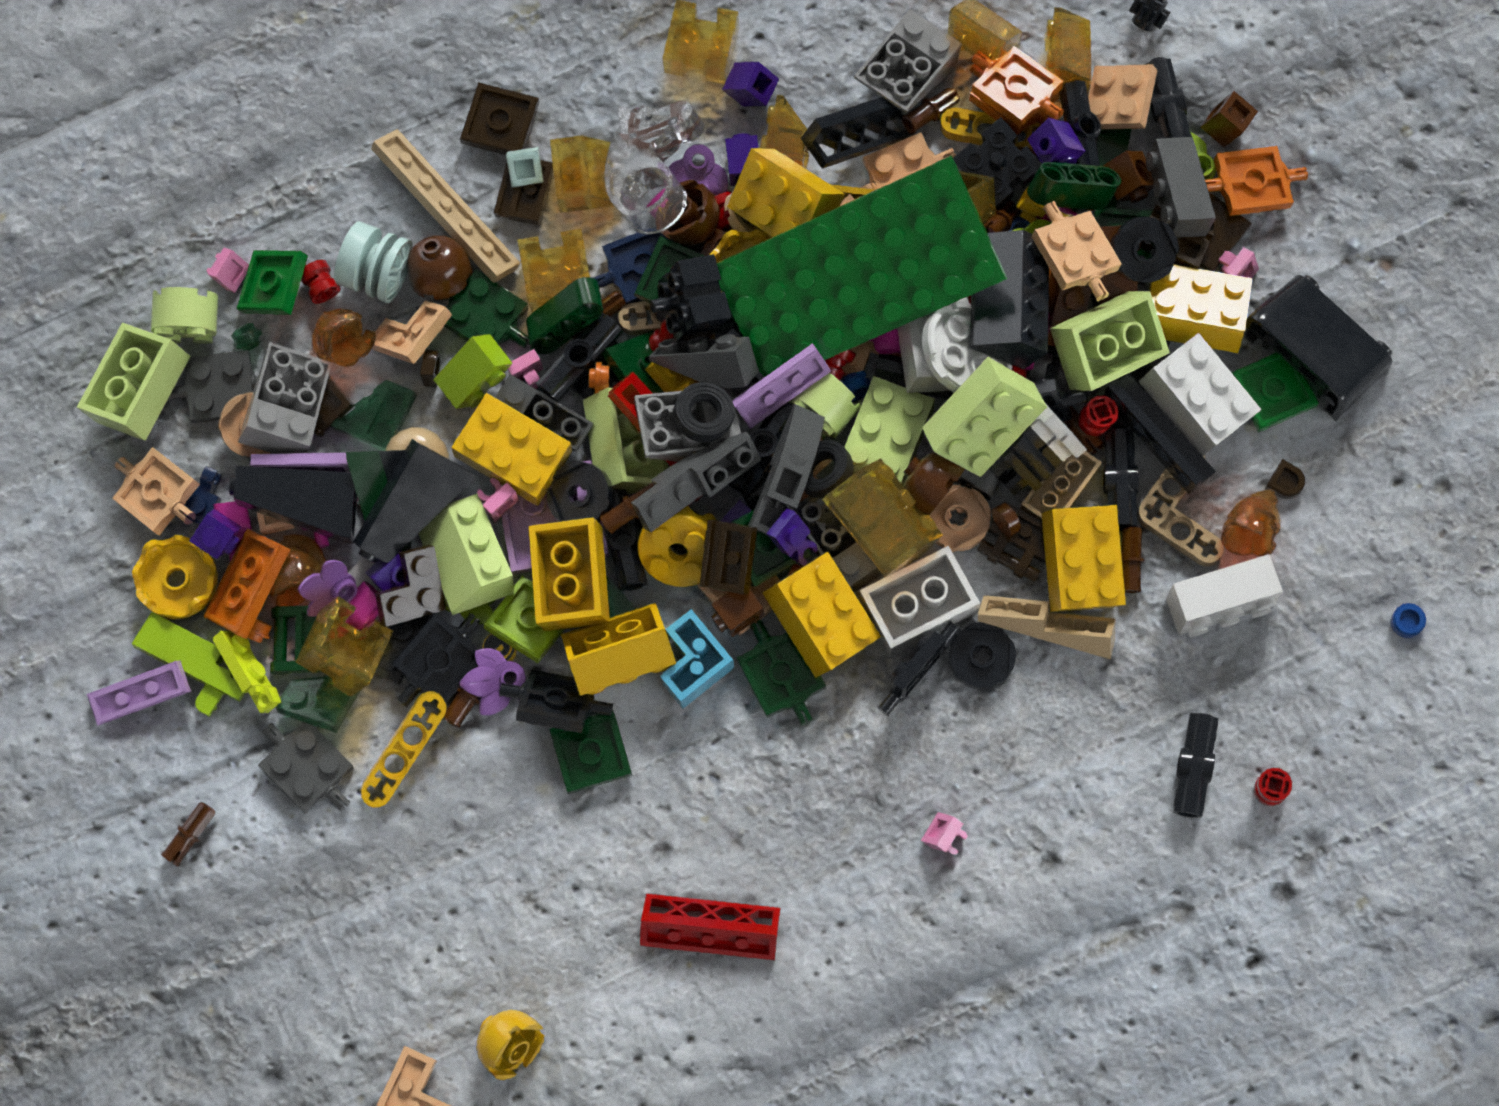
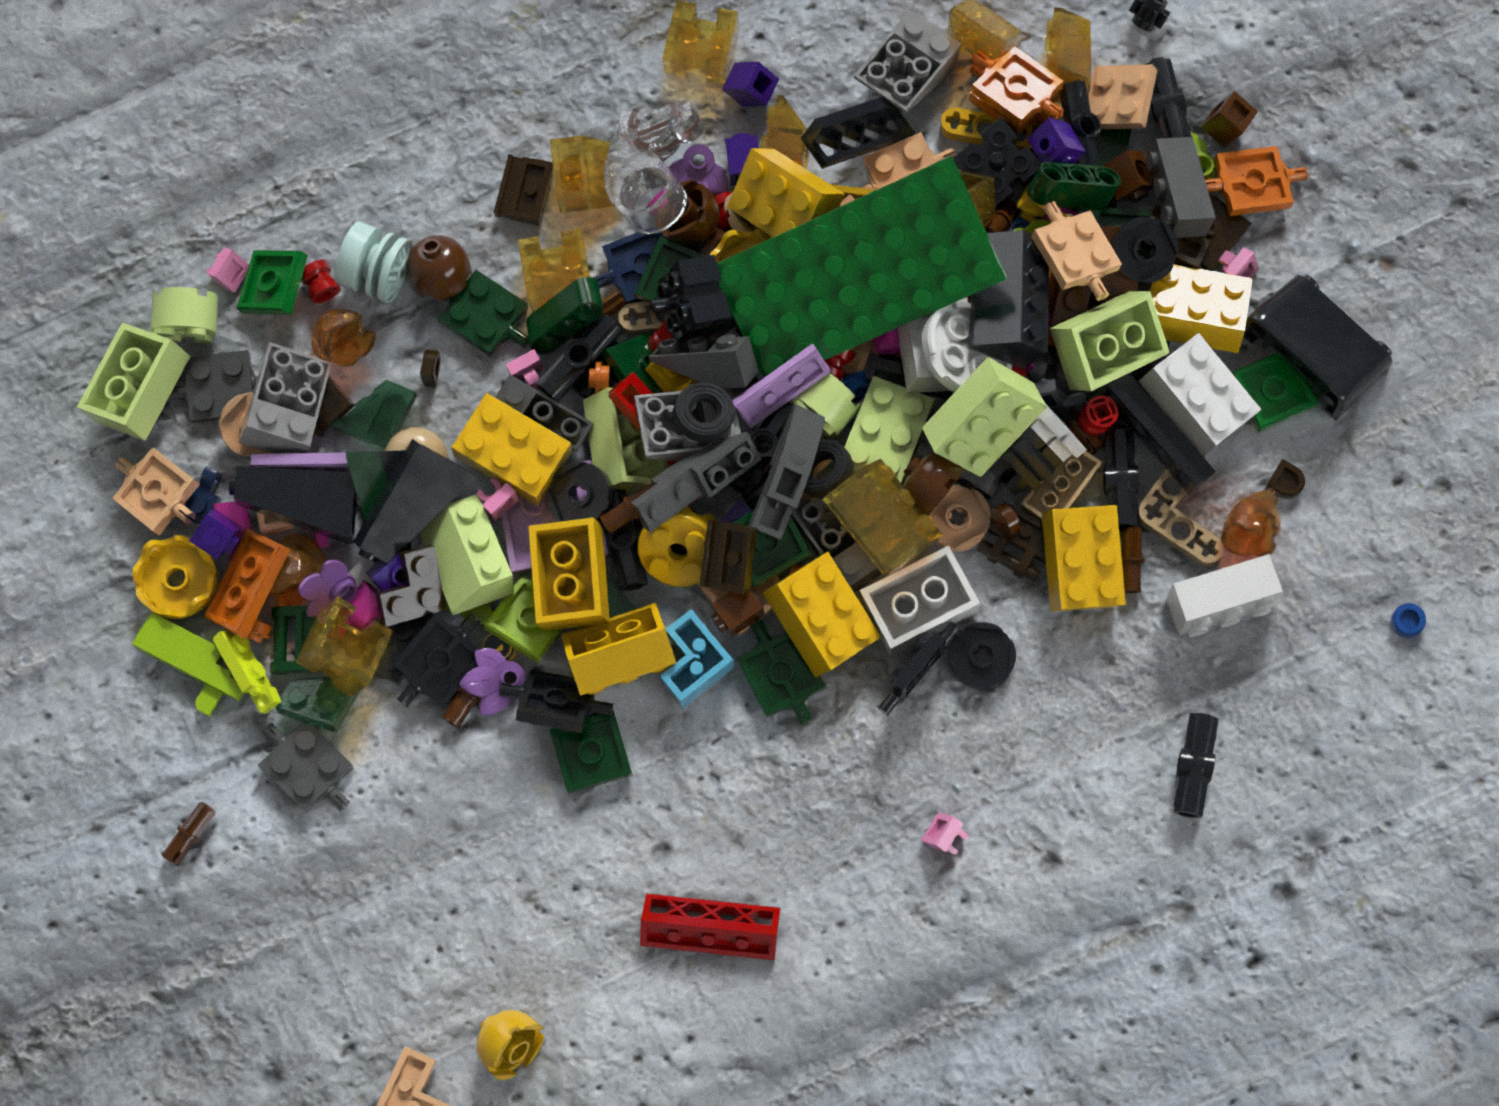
(138, 692): lavender tile -> none
(246, 337): clear green plate -> none
(407, 751): yellow beam -> none
(411, 339): light nougat plate -> none
(445, 205): tan plate -> none
(473, 371): lime brick -> none
(499, 119): dark brown plate -> none
(524, 167): light aqua slope -> none
(790, 536): dark purple plate -> none
(930, 110): reddish brown axle -> none
(1033, 619): tan slope -> none
(1268, 791): red wheel -> none

